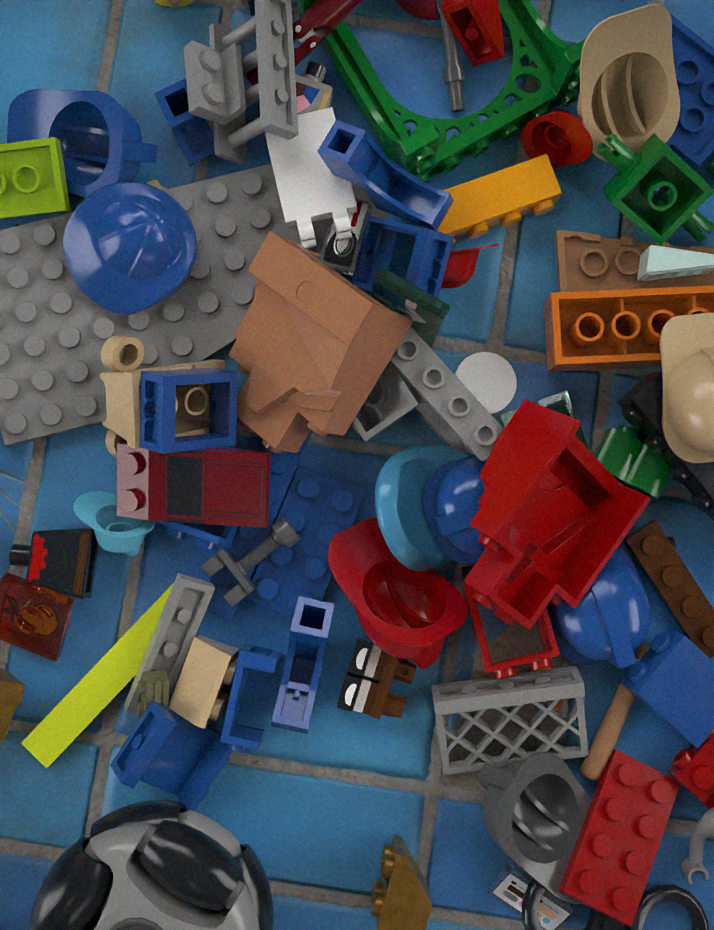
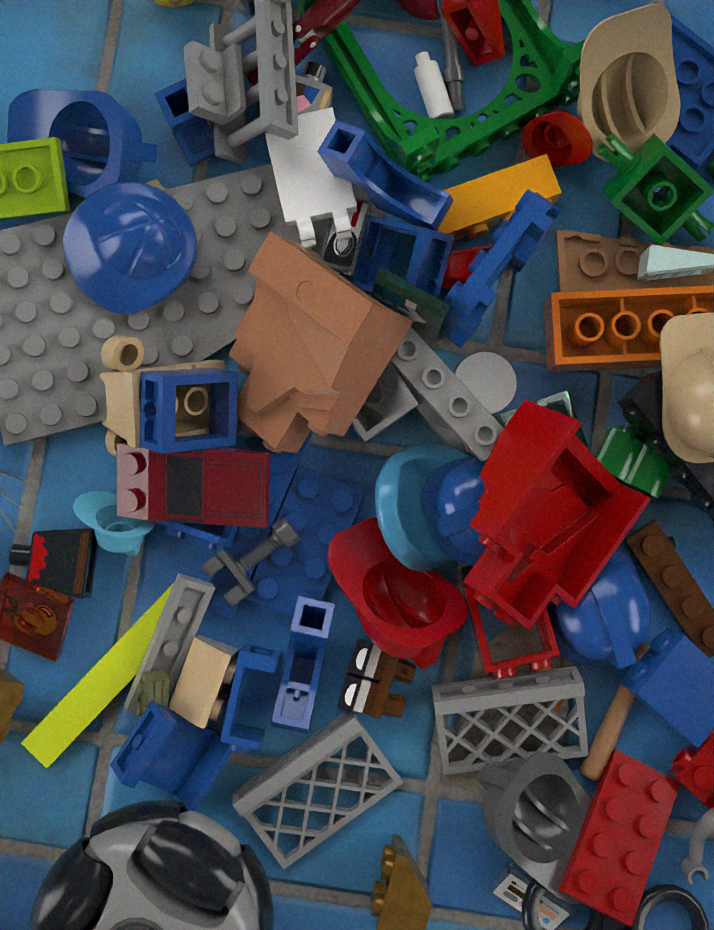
(293, 767): none -> light grey fence
(432, 88): none -> white cylinder
(513, 247): none -> blue plate

